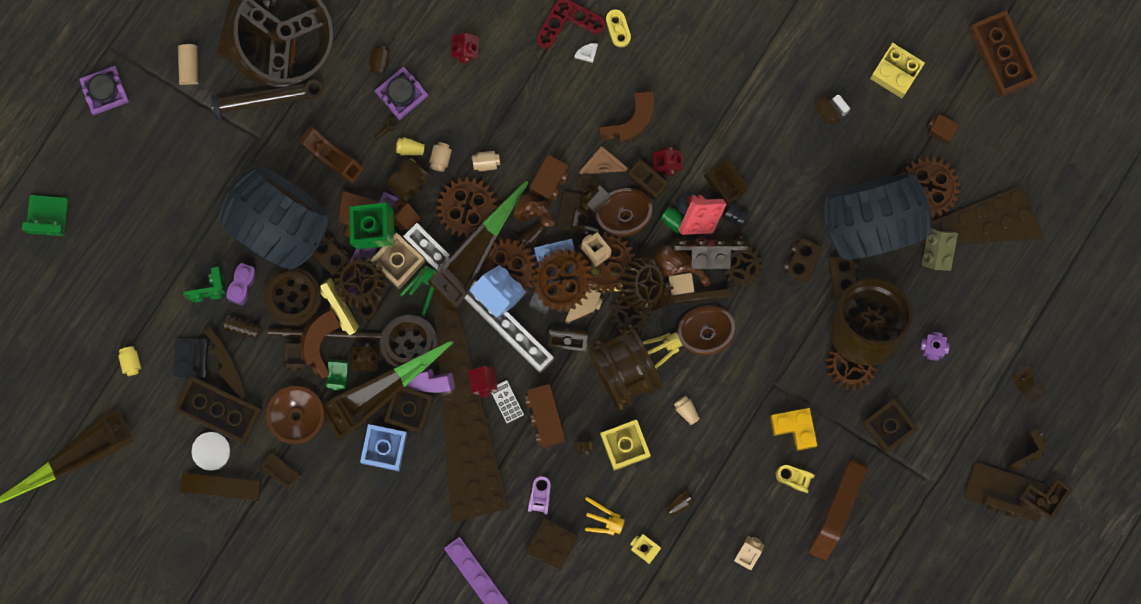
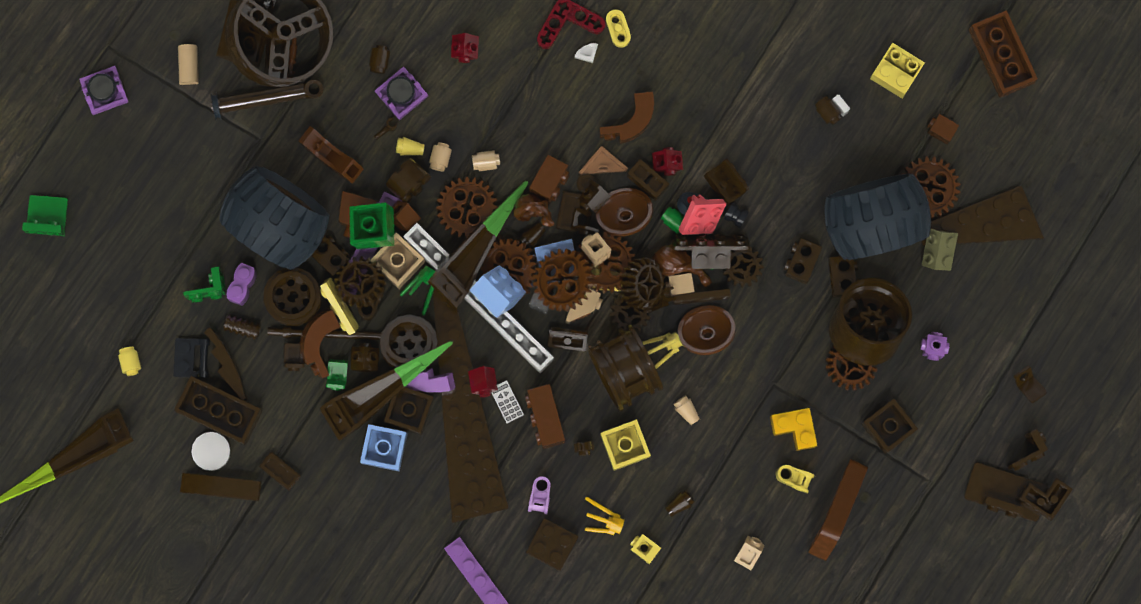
(285, 405): reddish brown dish -> none

